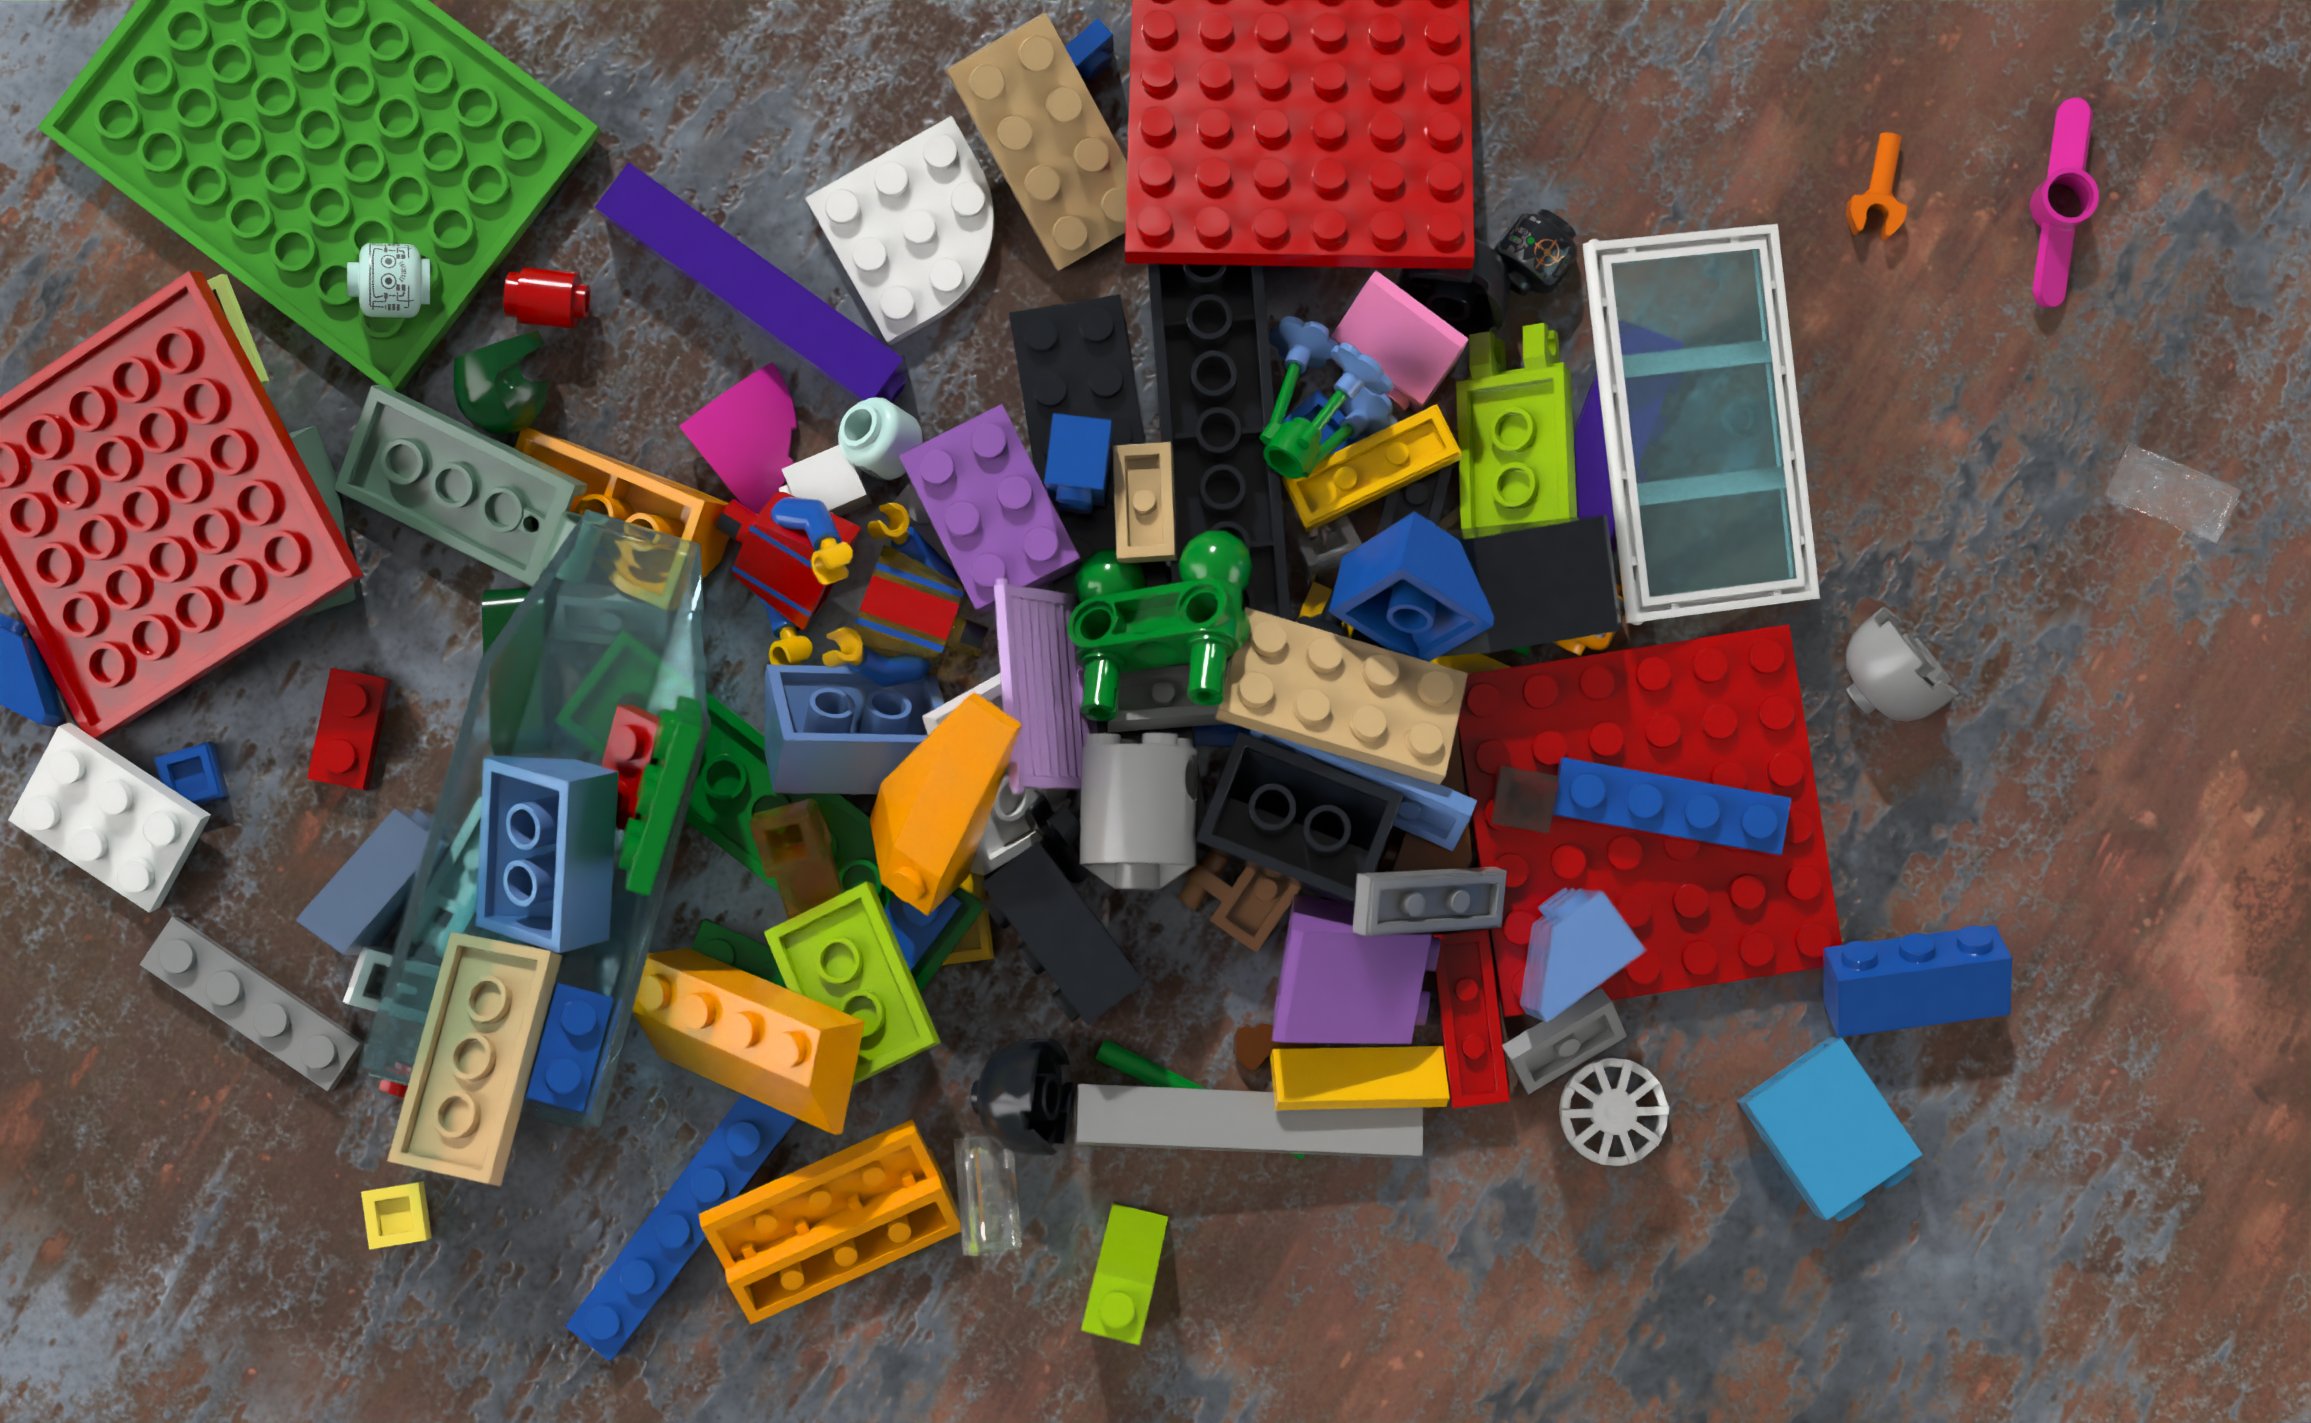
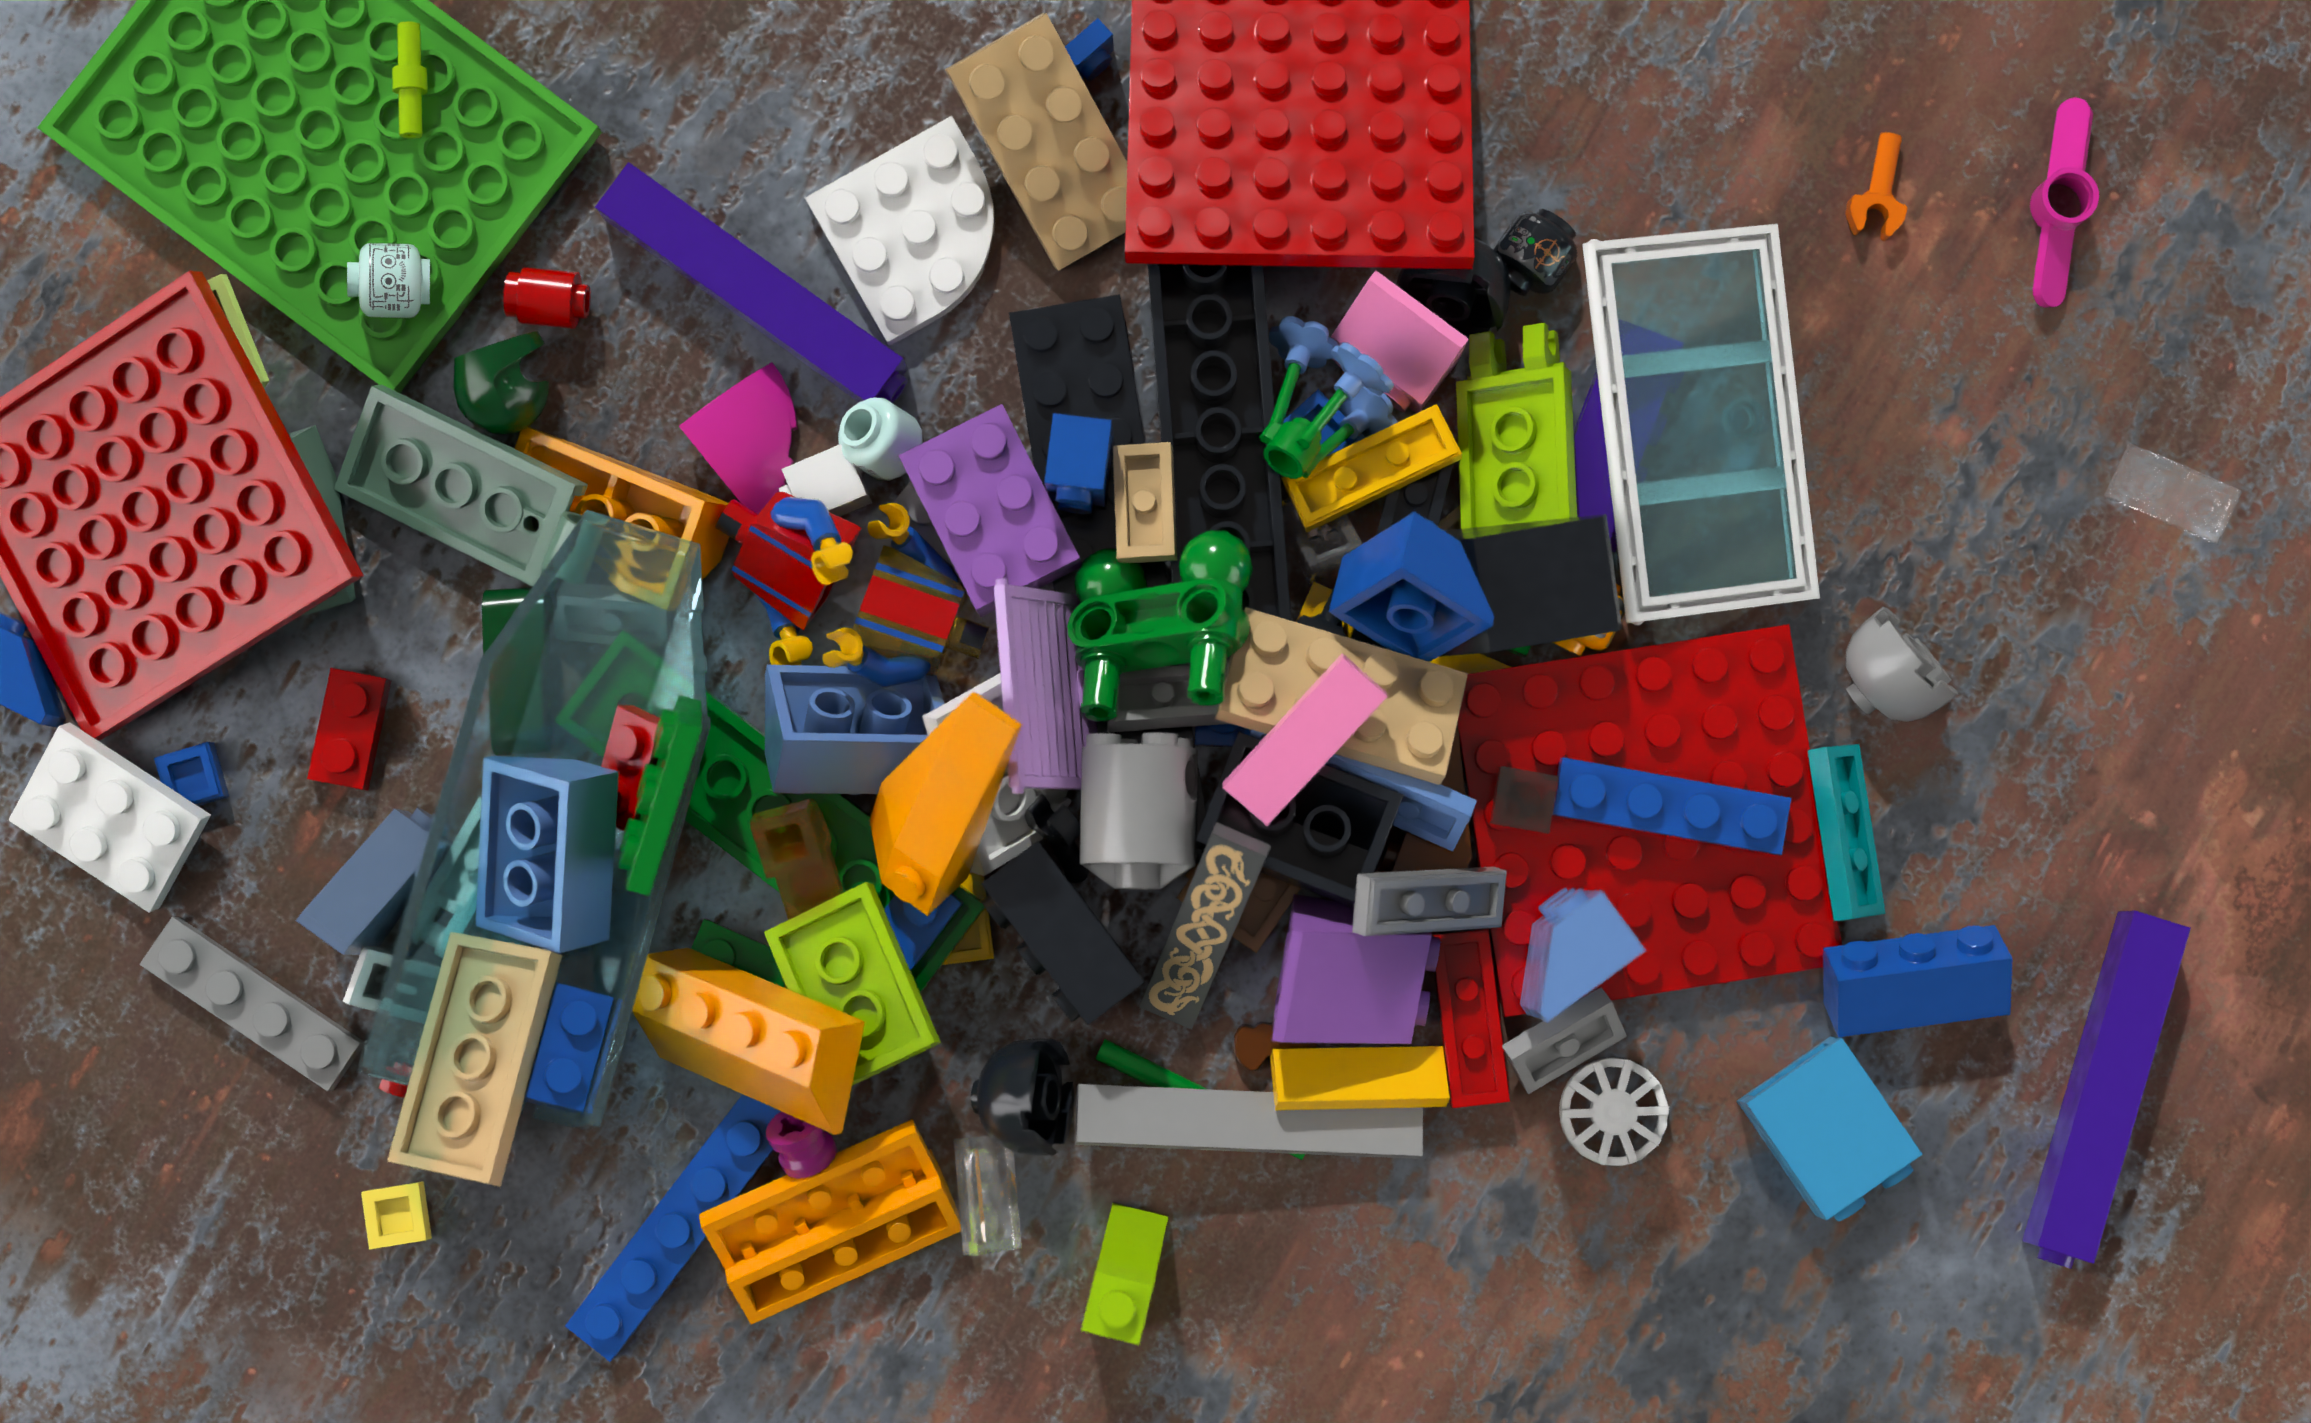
(409, 79): none -> lime bar
(801, 1146): none -> magenta wheel
(1204, 925): none -> tile
(1304, 739): none -> bright pink tile
(1846, 832): none -> teal plate
(2105, 1087): none -> dark purple brick

